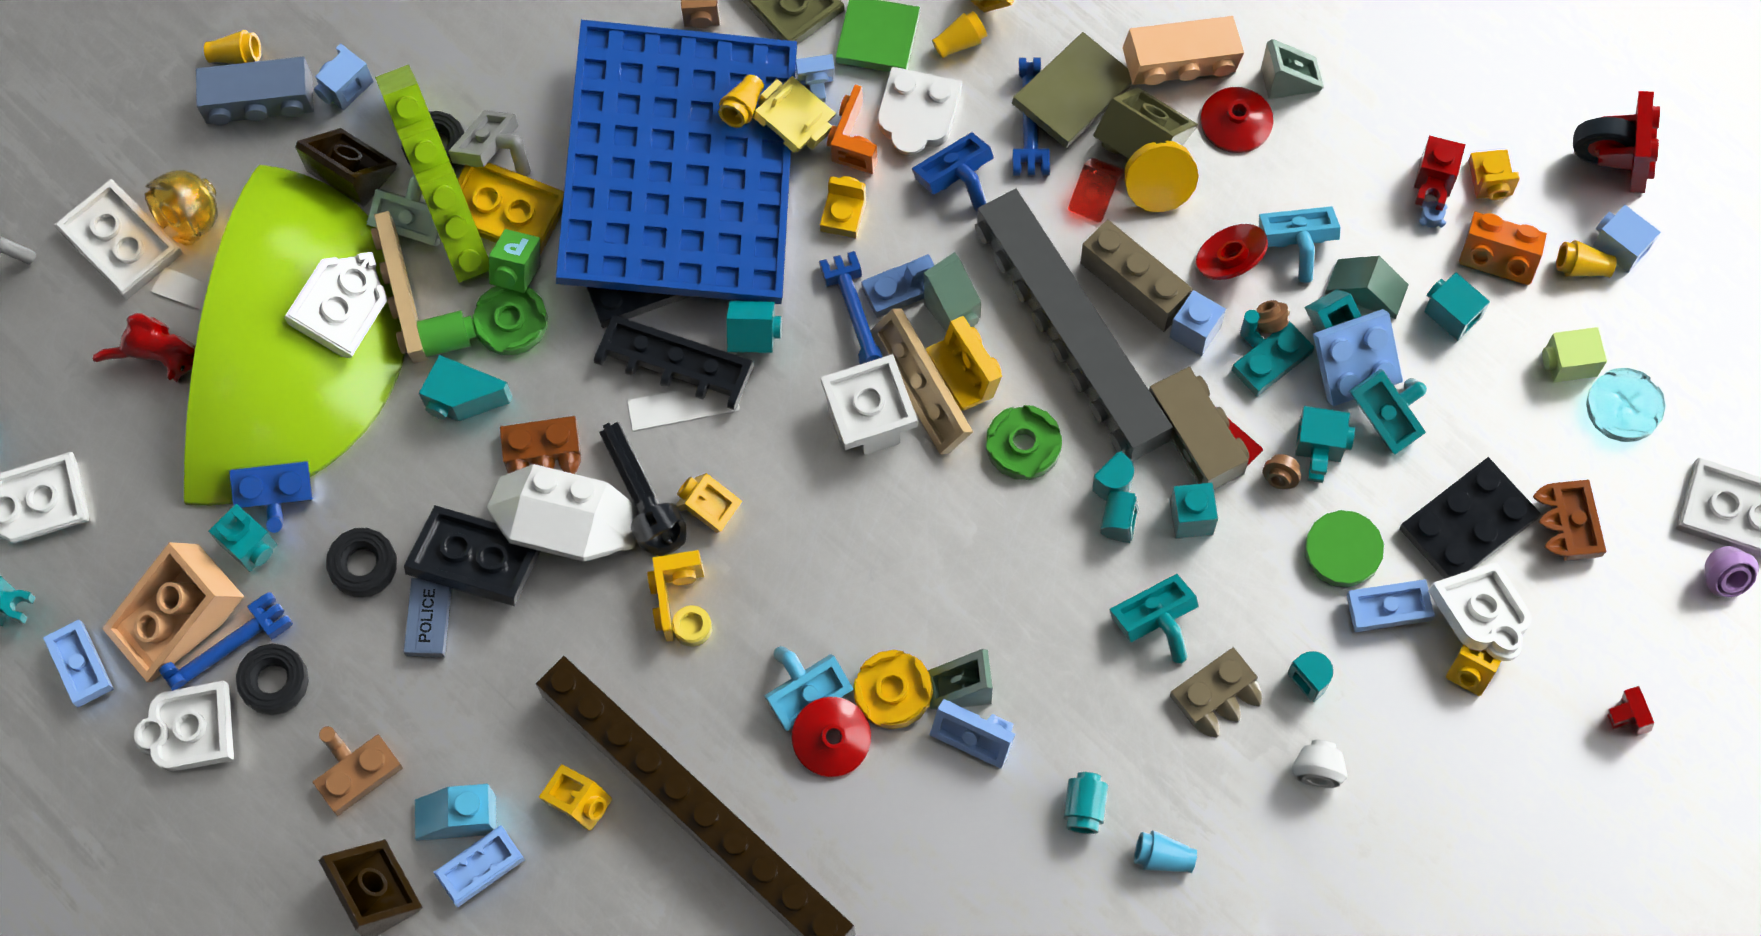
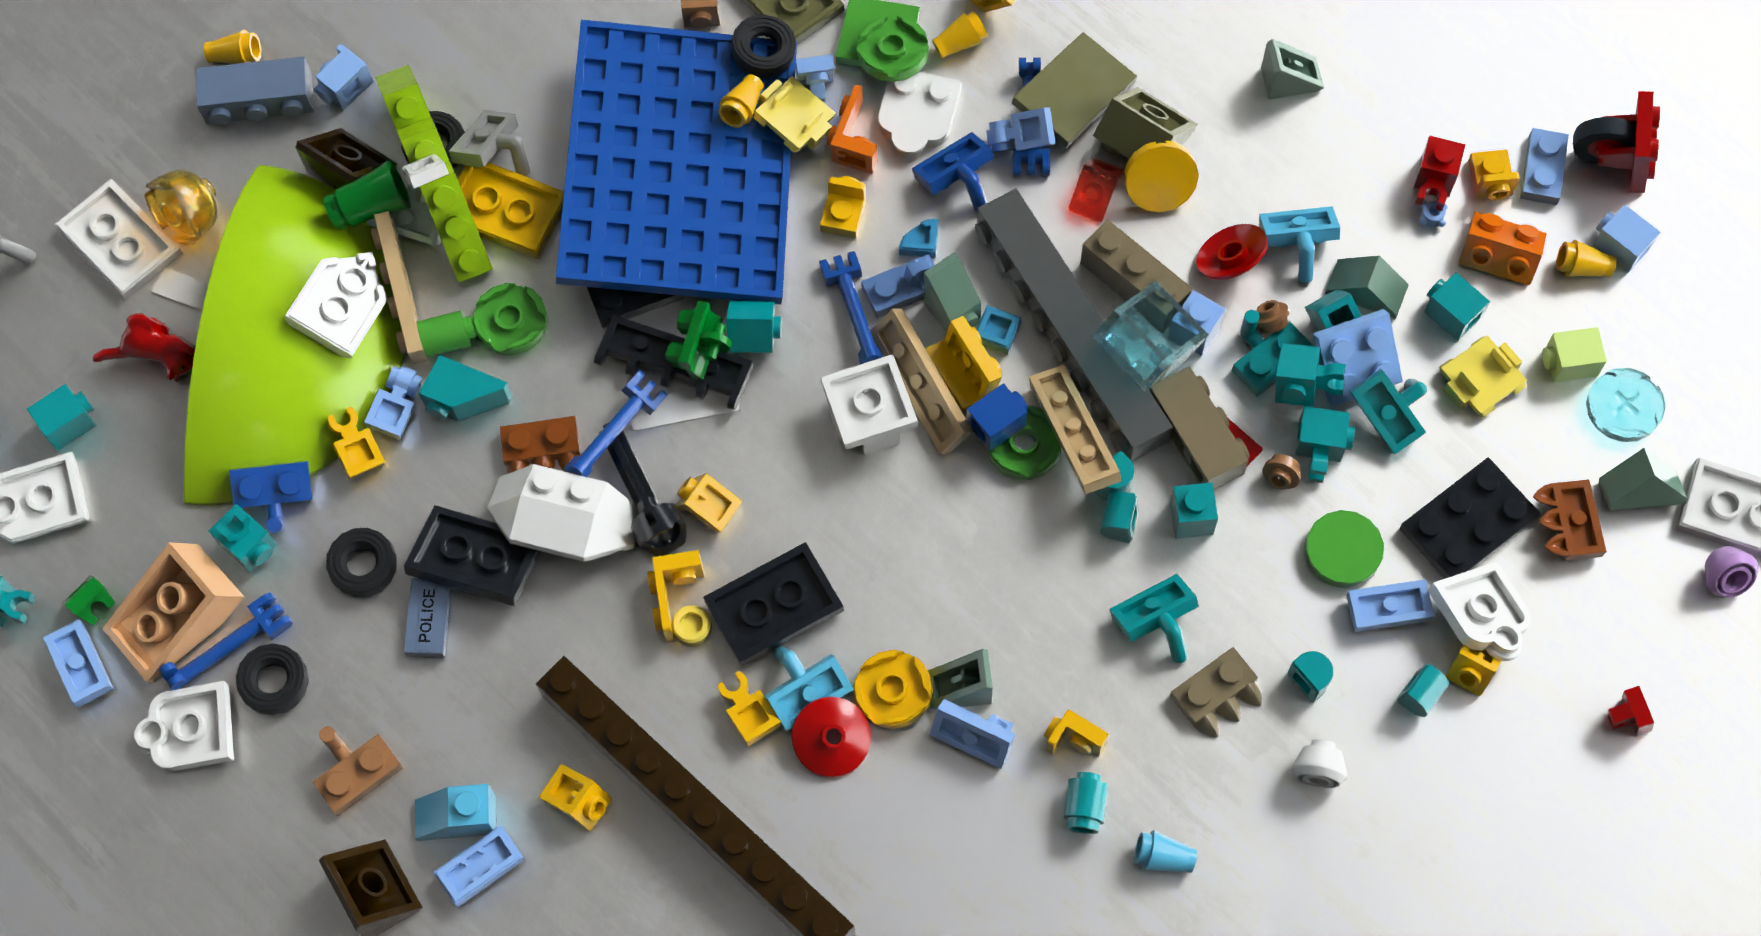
(62, 416): none -> teal brick
(82, 598): none -> green tile
(356, 449): none -> yellow plate
(369, 195): none -> green plant
(390, 410): none -> light blue plate
(424, 170): none -> white tile
(514, 260): bright green brick -> none
(639, 399): none -> blue hinge
(702, 342): none -> green hips
(751, 713): none -> yellow plate
(763, 26): none -> black tyre
(773, 604): none -> black plate
(892, 48): none -> bright green tile
(921, 240): none -> dark azure tile
(997, 416): none -> blue brick
(998, 329): none -> dark azure tile
(1029, 131): none -> light blue plate
(1075, 429): none -> tan plate
(1082, 734): none -> yellow bracket
(1150, 336): none -> clear light blue piece
(1183, 50): light nougat brick -> none
(1234, 132): red dish -> none
(1301, 374): none -> teal brick
(1423, 690): none -> teal brick
(1483, 376): none -> light yellow piece
(1544, 166): none -> light blue plate
(1641, 483): none -> sand green slope

